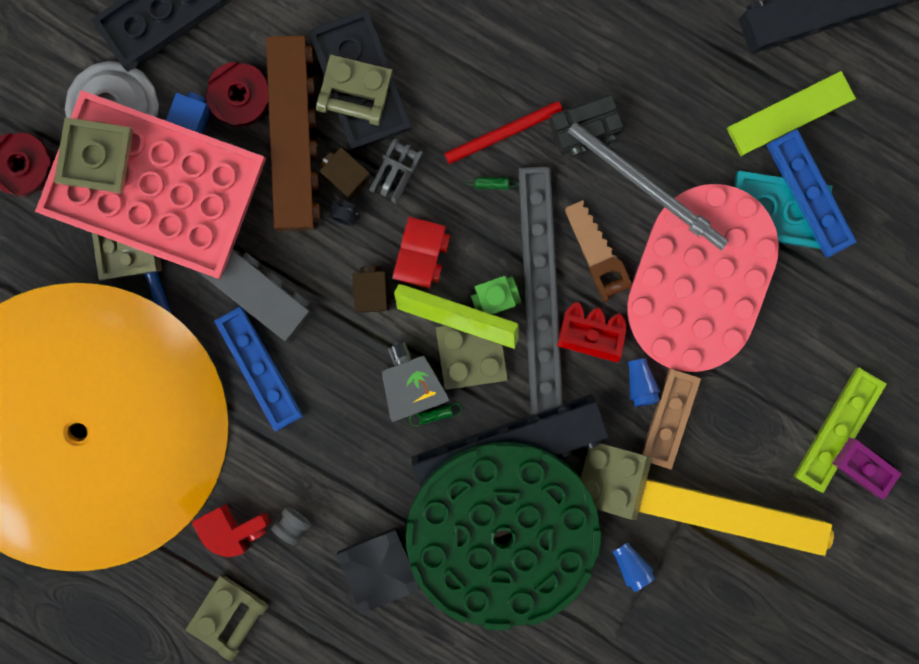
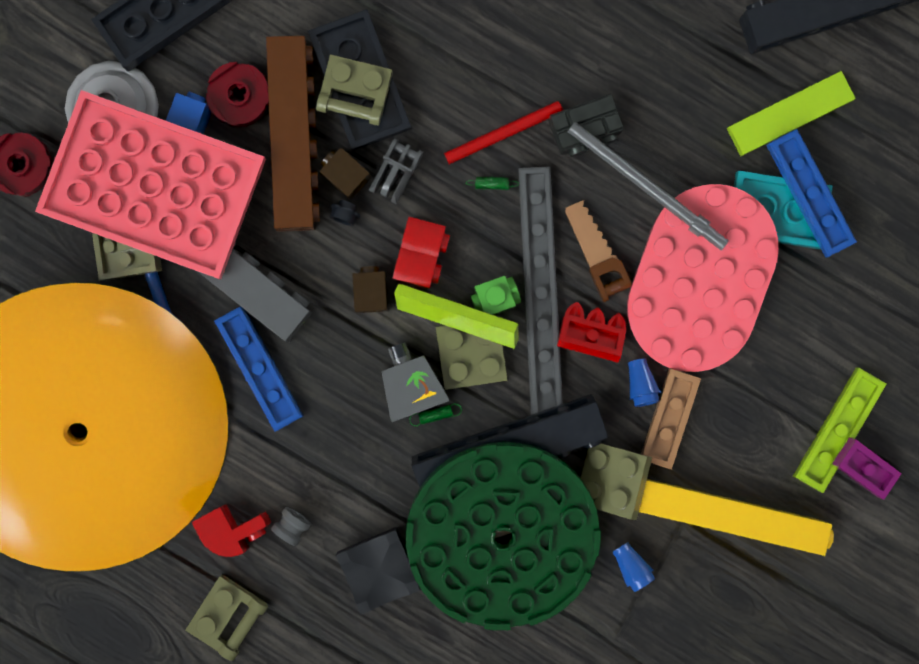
(93, 155): olive plate -> none

